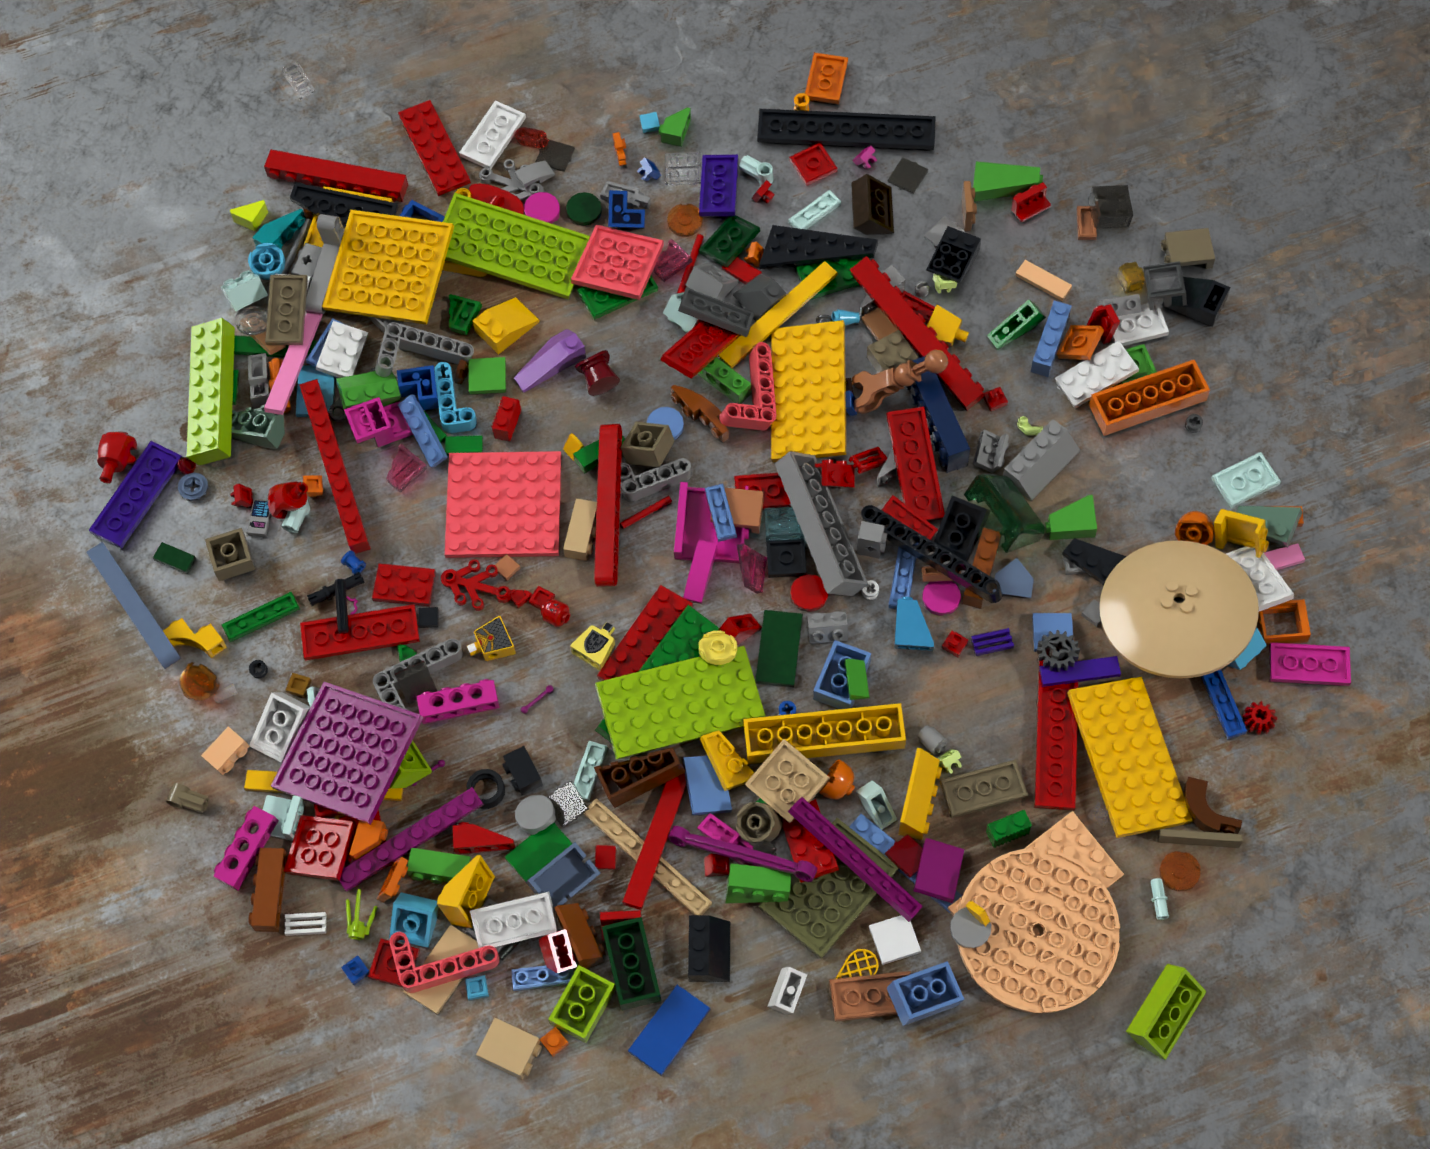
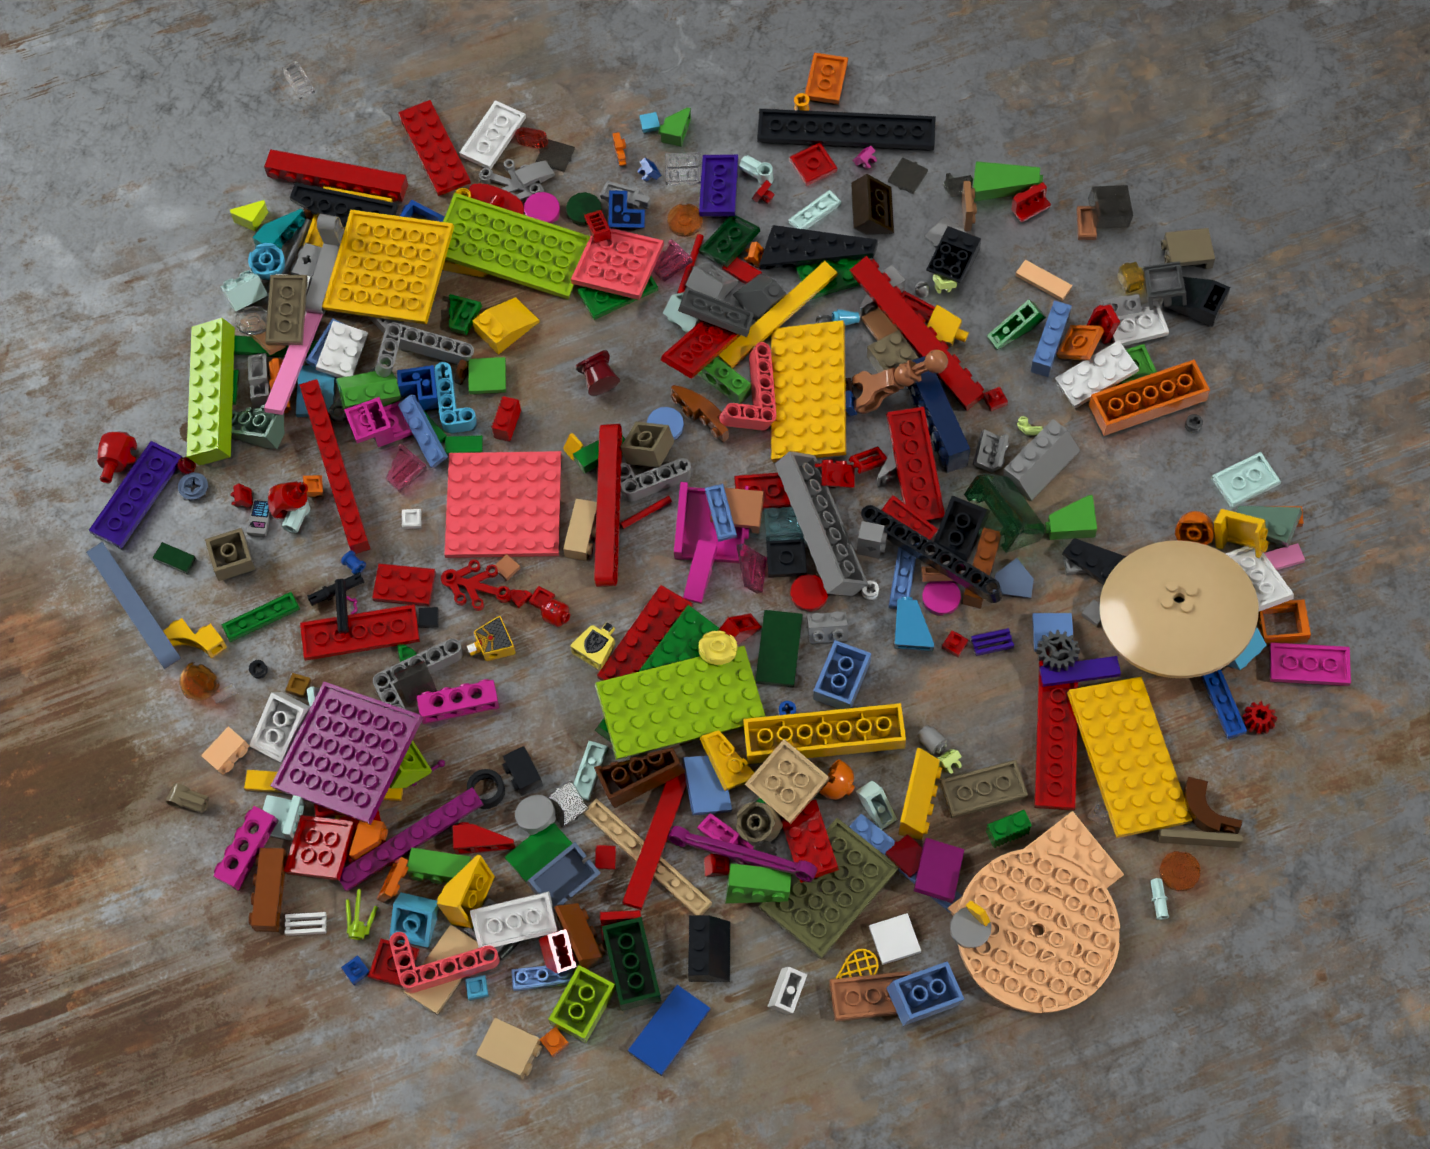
(411, 518): none -> white tile
(549, 689): magenta hinge -> none
(555, 356): medium lavender wedge -> none
(600, 235): none -> red slope
(855, 859): magenta plate -> none
(856, 679): bright green slope -> none
(954, 186): none -> clear smoke bracket
(1166, 1011): lime slope -> none

